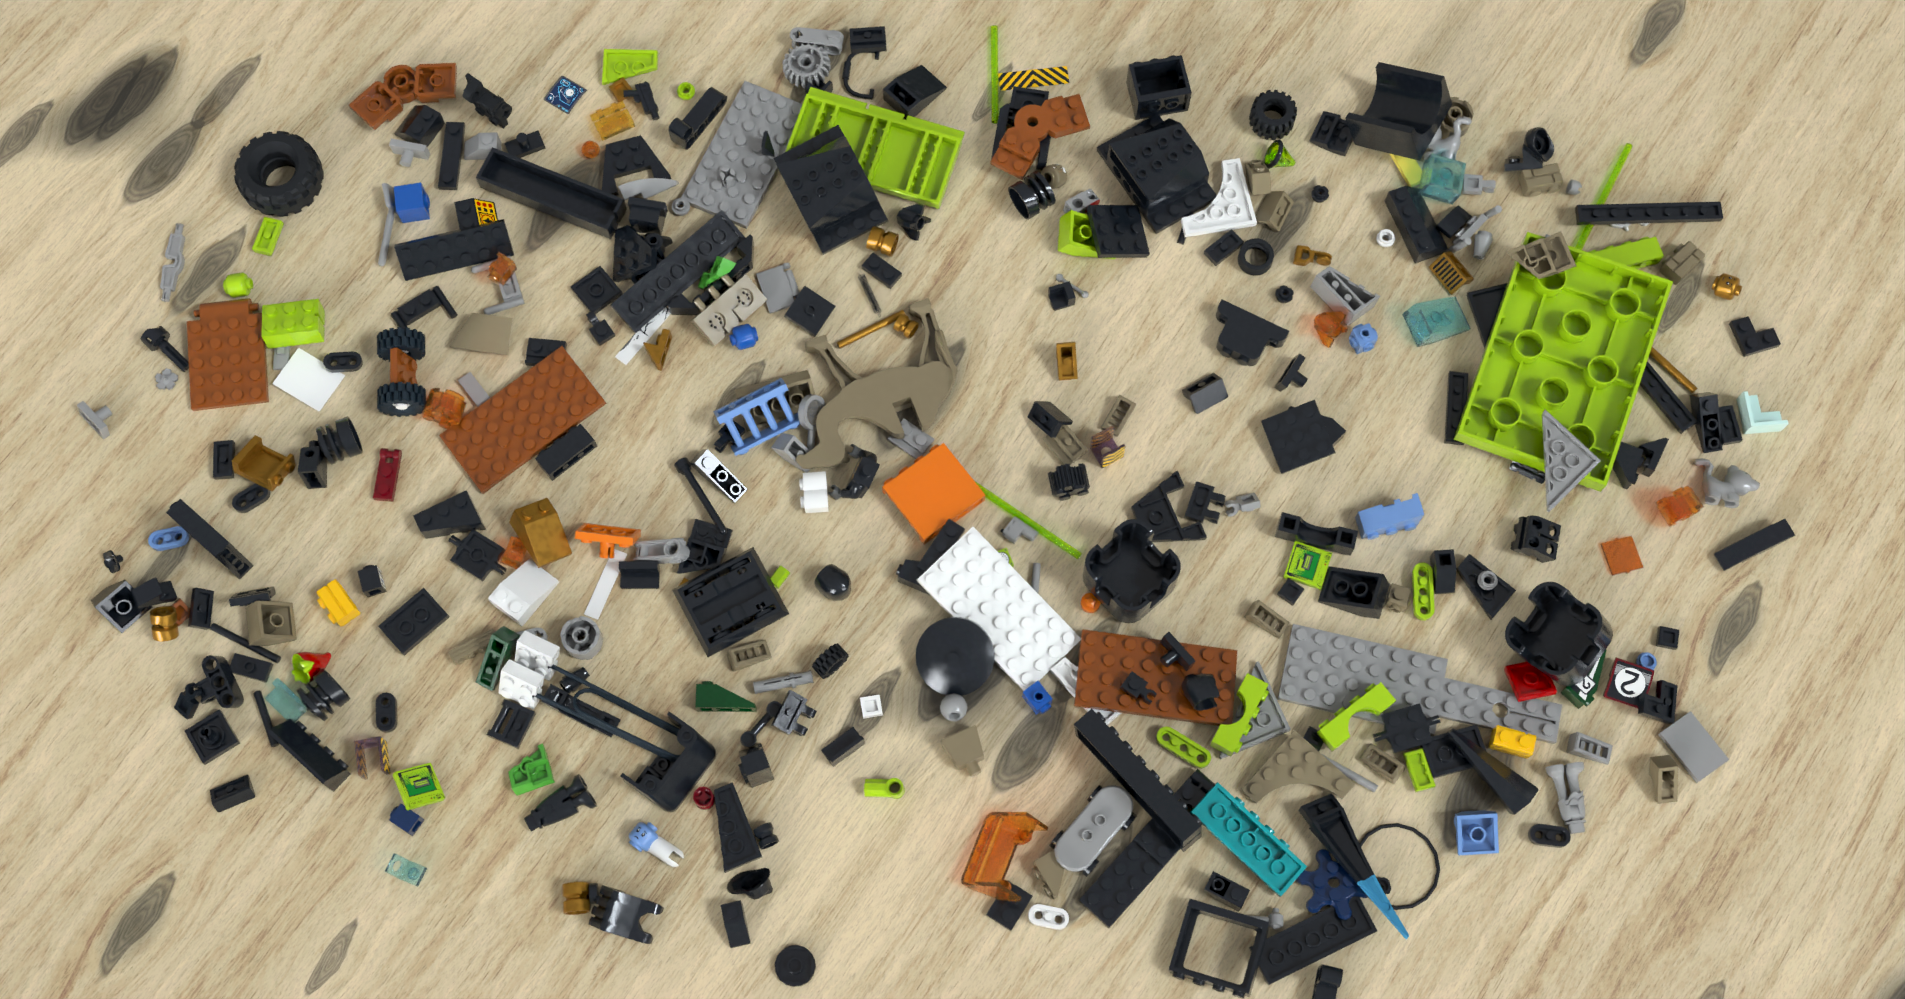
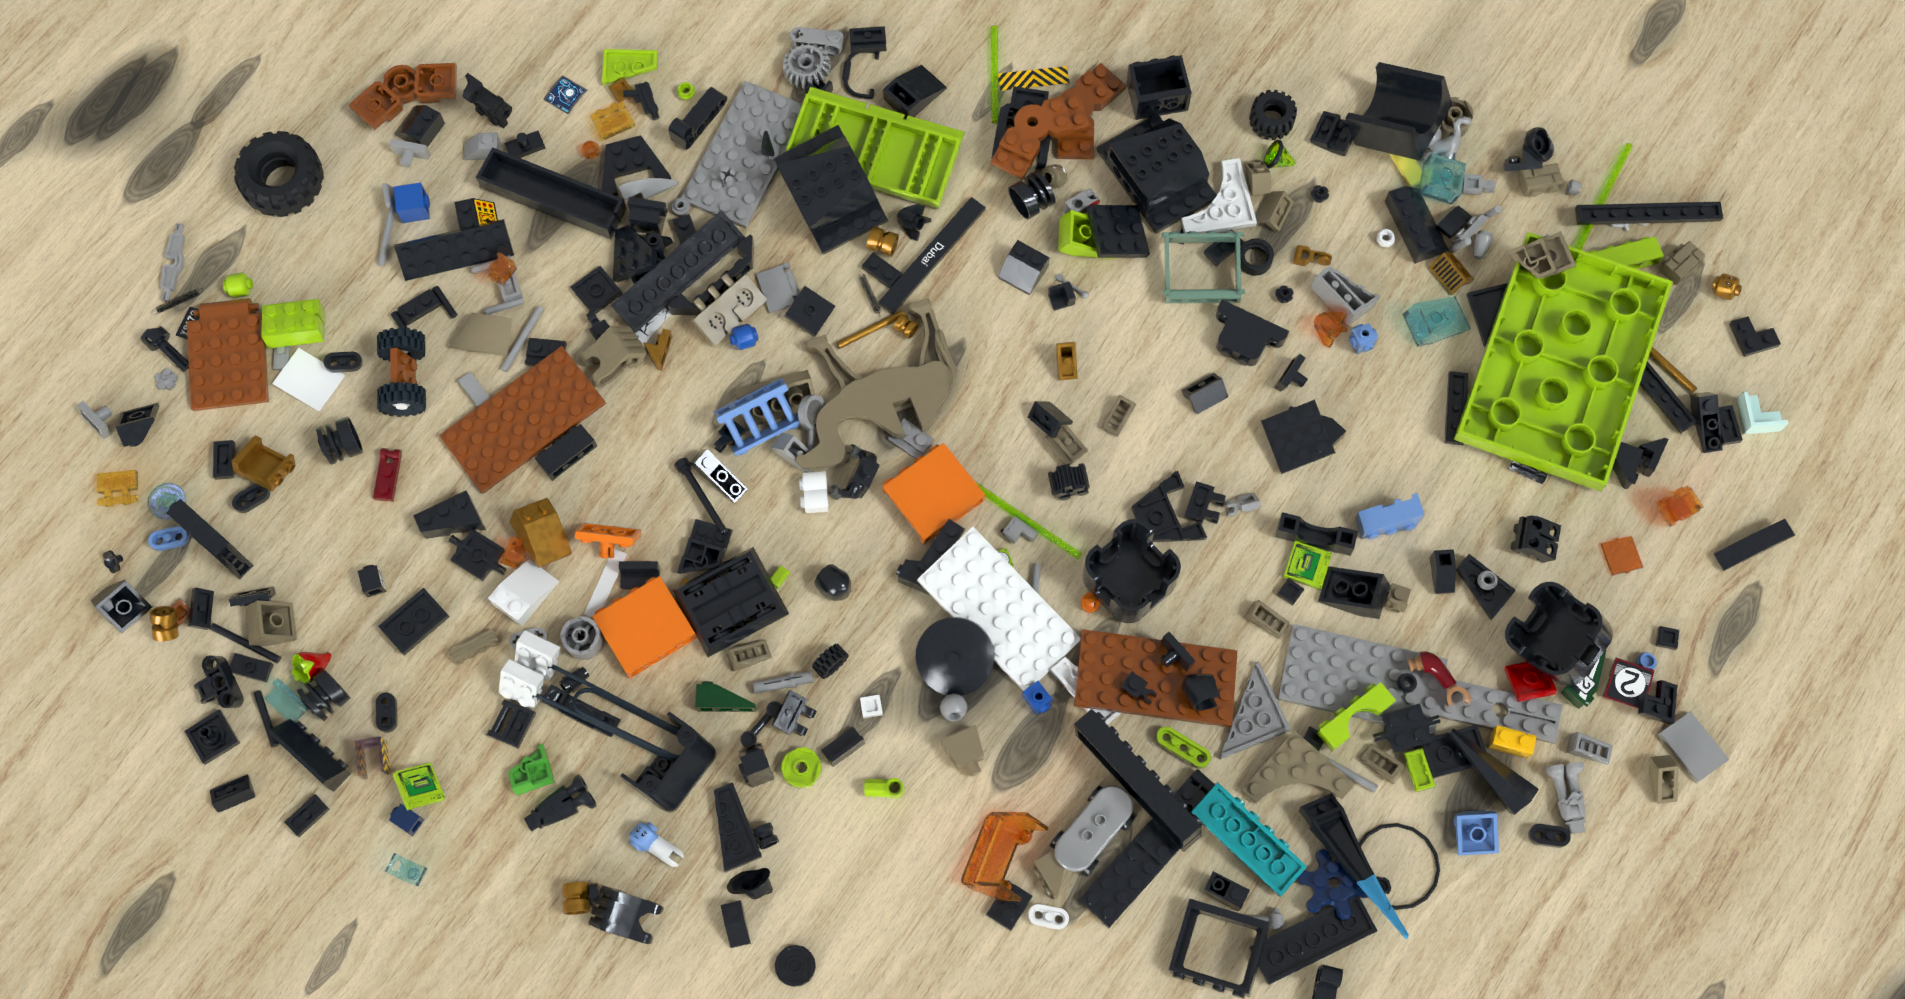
(117, 482): none -> clear yellow plate
(135, 424): none -> black slope
(153, 593): black slope -> none
(161, 496): none -> clear light blue dish
(178, 301): none -> black piece
(182, 331): none -> black sticker
(187, 702): black plate -> none
(267, 236): lime plate -> none
(307, 815): none -> black plate
(313, 466): black torso -> none
(338, 603): yellow brick -> none
(444, 407): clear orange brick -> none
(451, 156): black plate -> none
(499, 651): dark green slope -> none
(522, 338): none -> light grey bar
(613, 351): none -> dark tan piece
(644, 626): none -> orange panel
(662, 551): light grey piece -> none
(684, 227): none -> black plate
(700, 798): dark red wheel -> none
(720, 268): bright green slope -> none
(791, 773): none -> lime plate
(932, 255): none -> black tile
(1024, 267): none -> slope
(1096, 92): none -> dark orange plate
(1103, 440): piece -> none
(1203, 295): none -> sand green window
(1228, 736): lime arch -> none
(1406, 677): none -> black plate
(1423, 583): lime plate -> none
(1433, 664): none -> dark red piece
(1564, 460): light grey tile -> none
(1736, 484): light grey animal -> none

